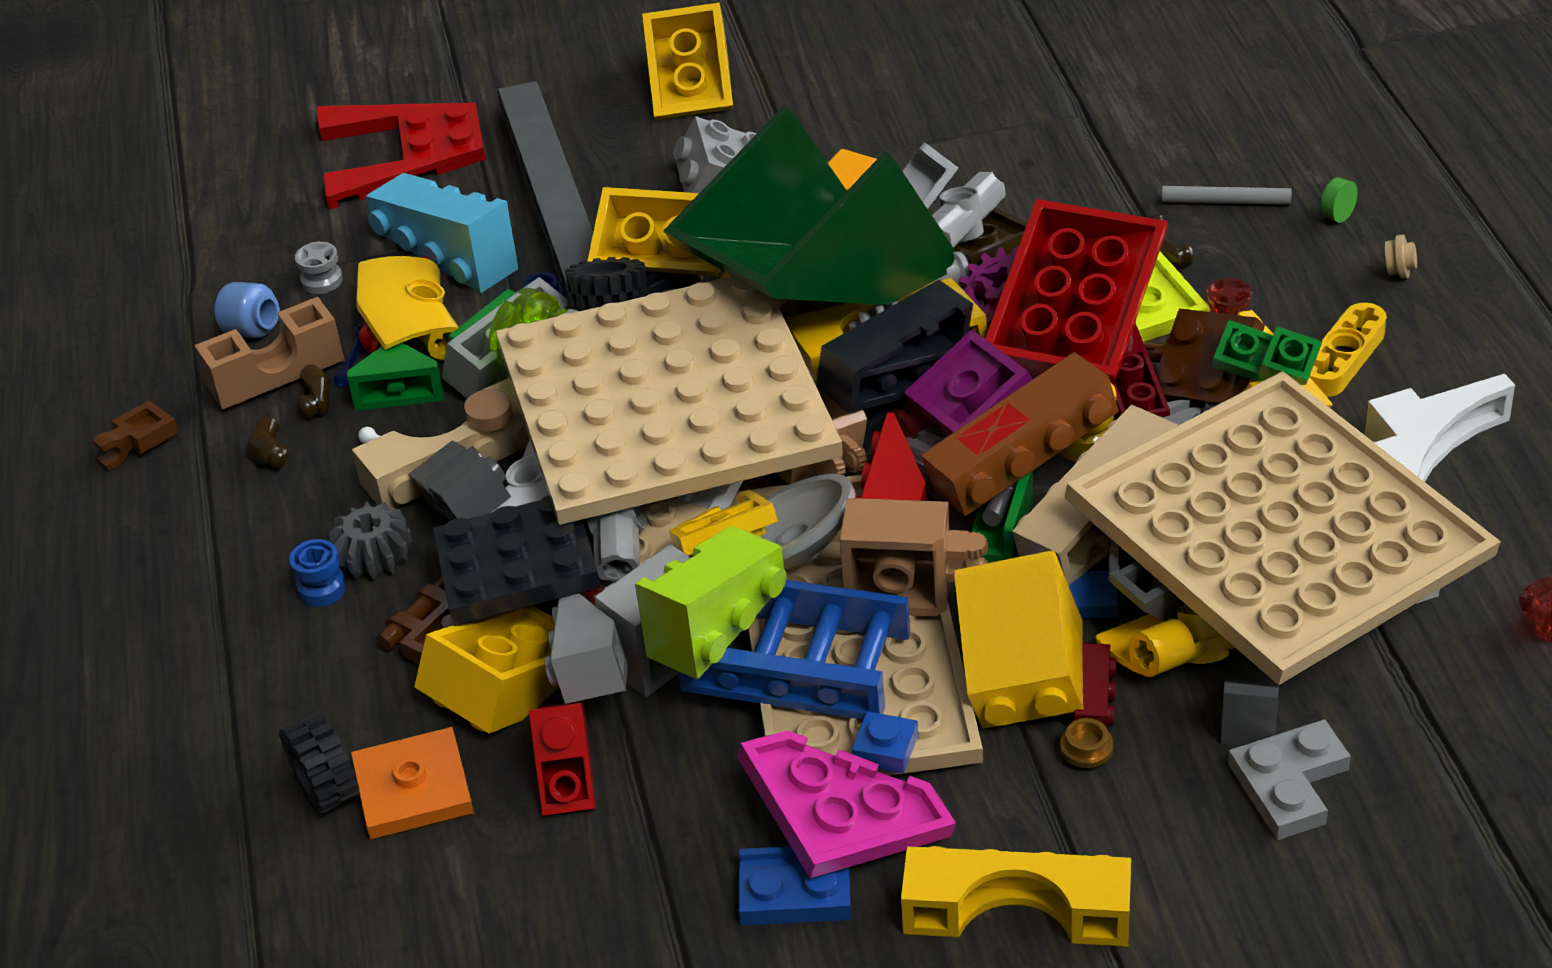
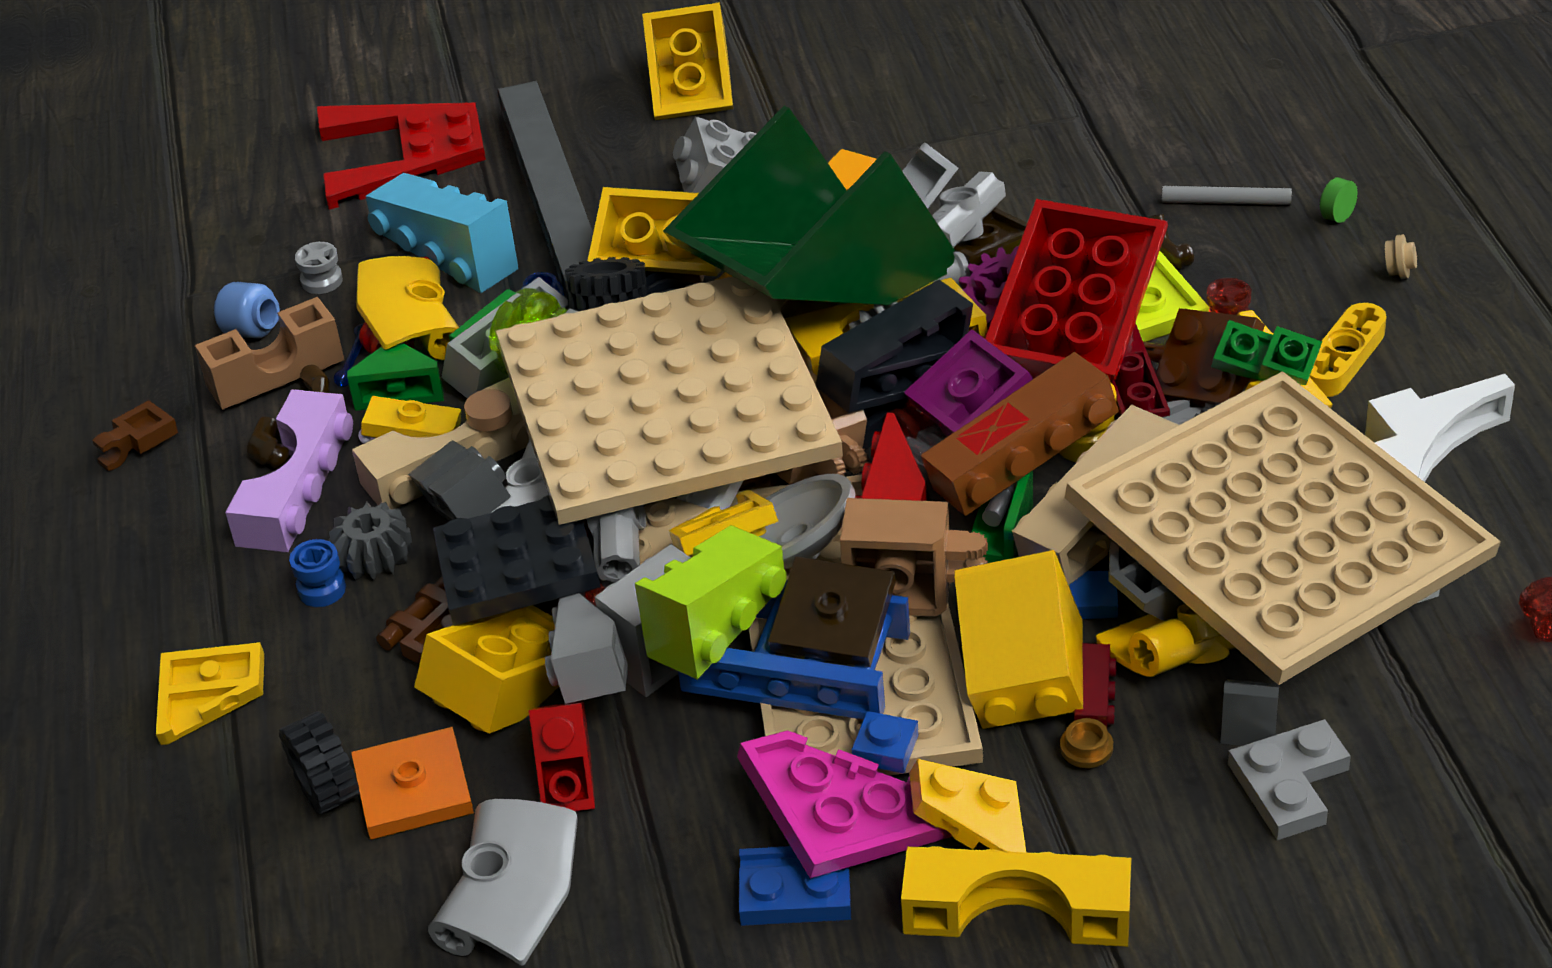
(205, 686): none -> yellow wing
(274, 507): none -> lavender arch
(408, 418): none -> yellow plate
(510, 879): none -> light grey panel
(832, 611): none -> dark brown plate
(968, 805): none -> yellow wing

